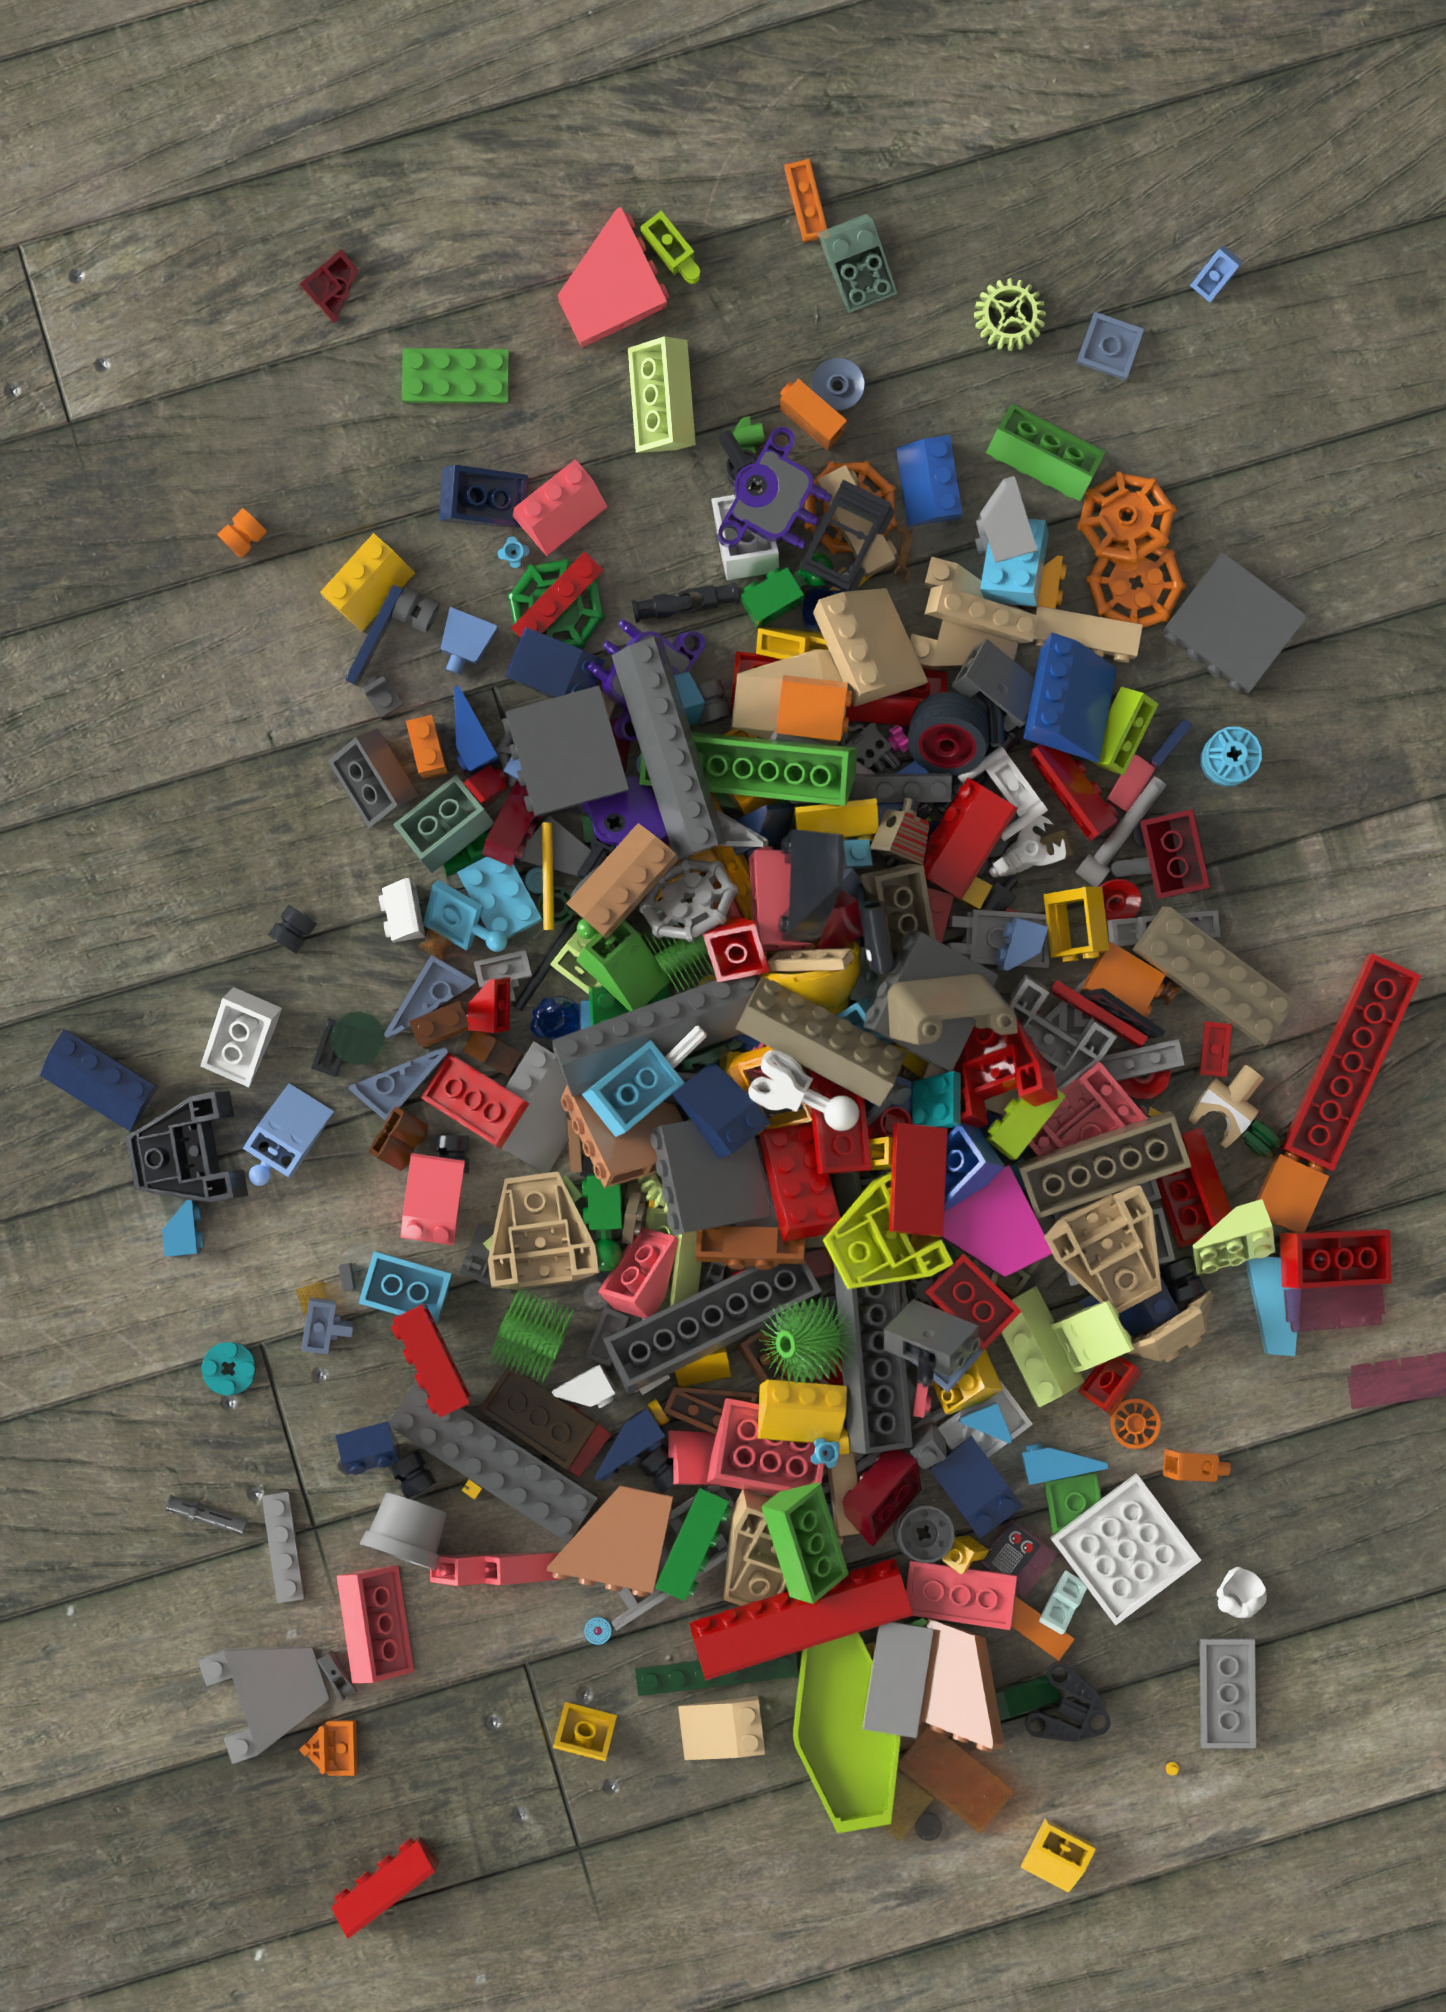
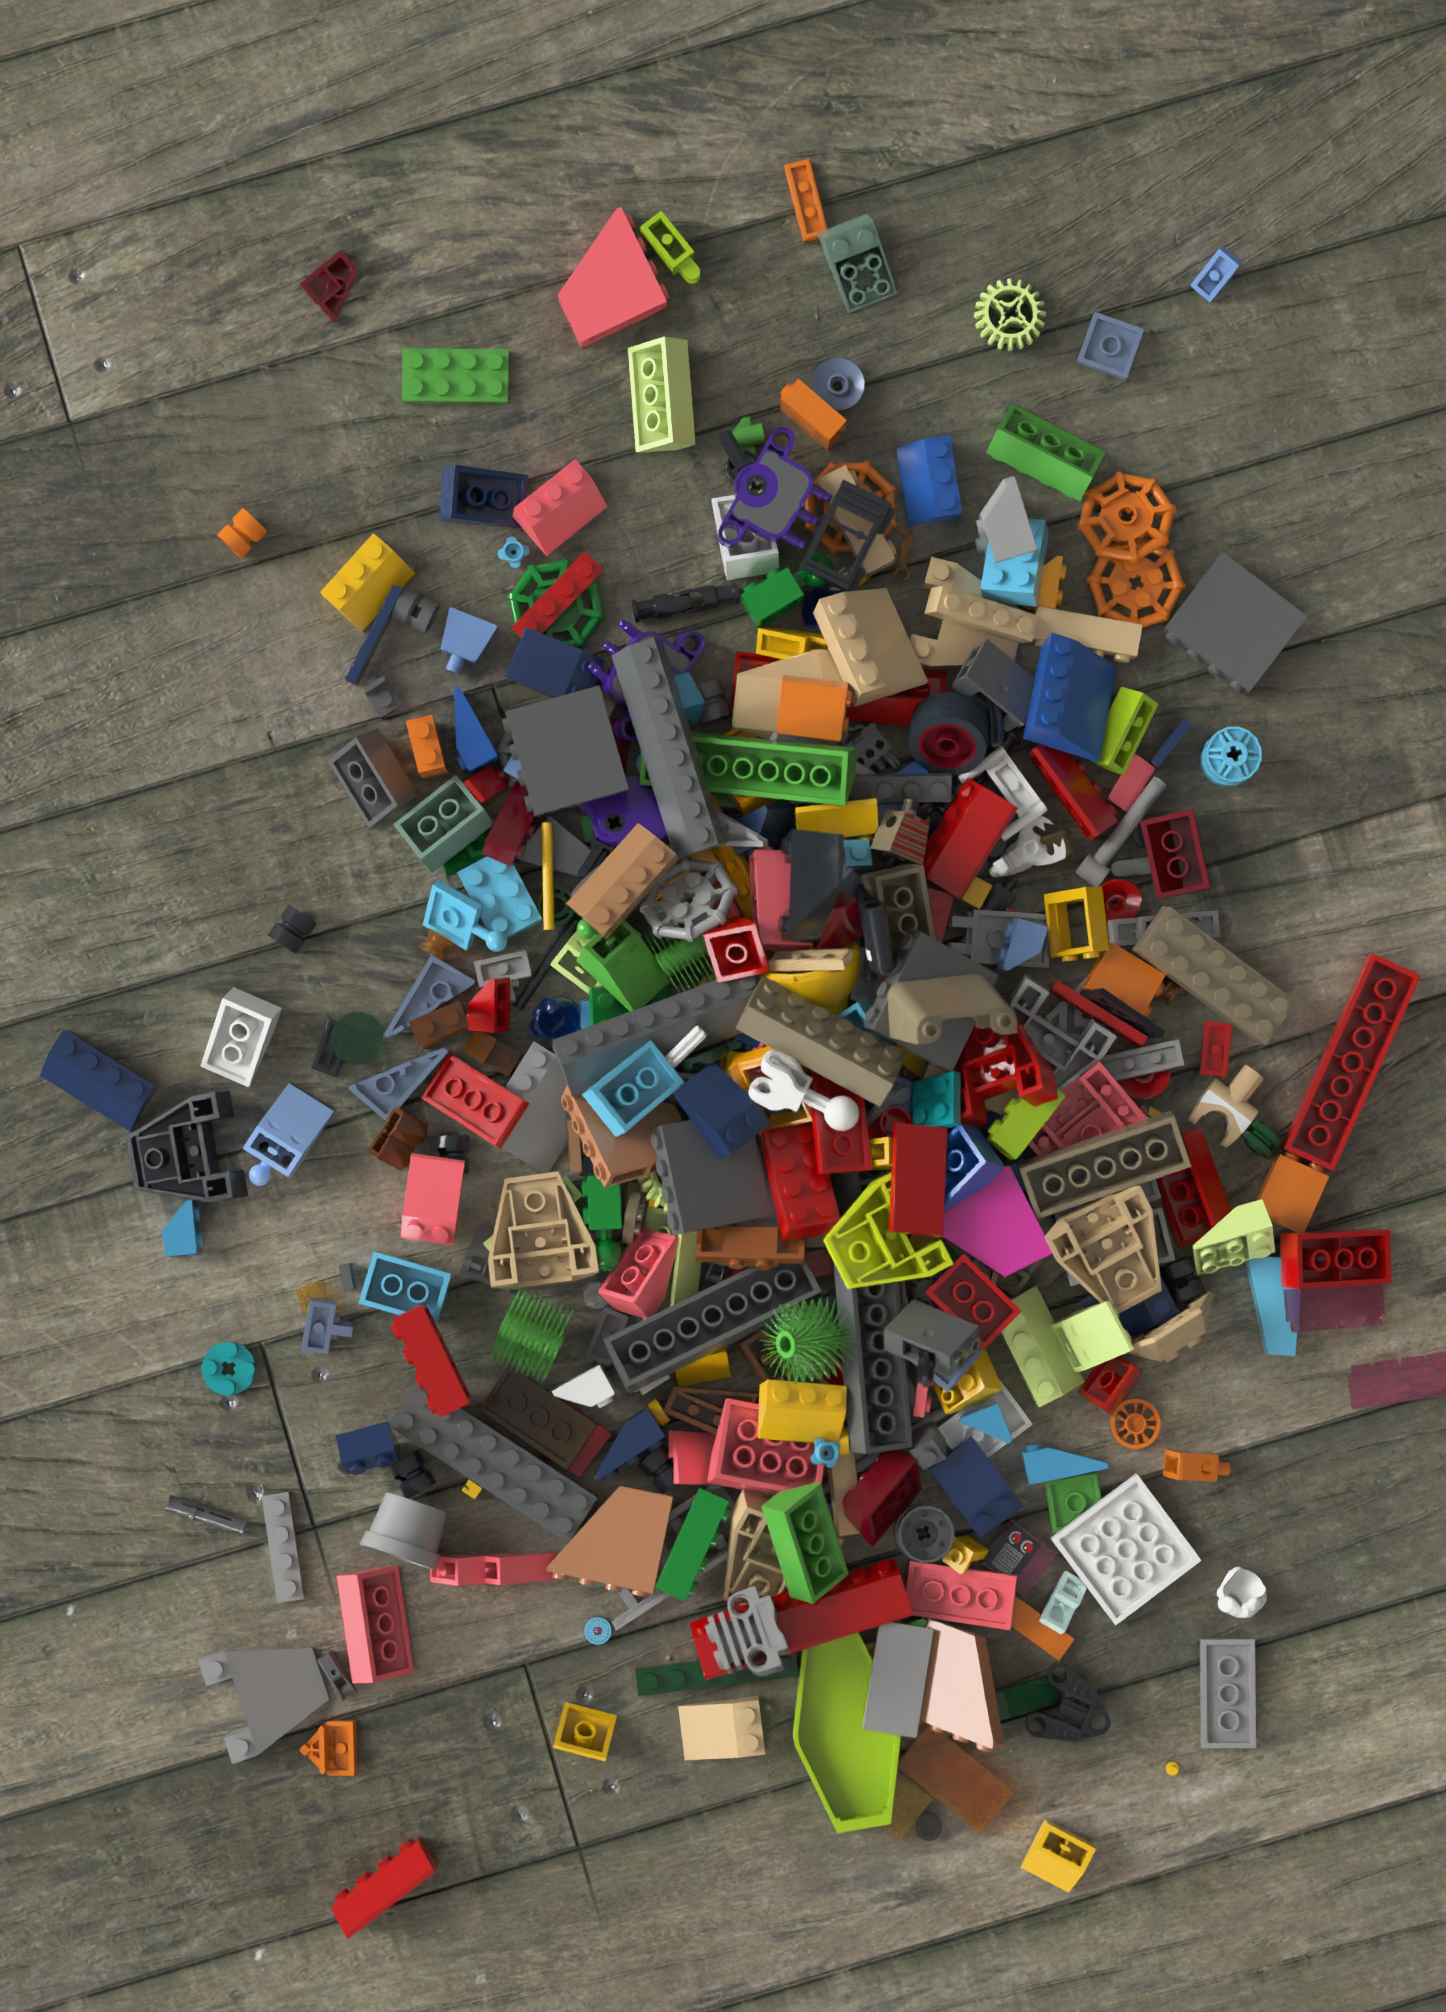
(402, 910): white slope -> none
(534, 880): medium azure tile -> none
(748, 1634): none -> light grey piece
(898, 740): dark pink plate -> none

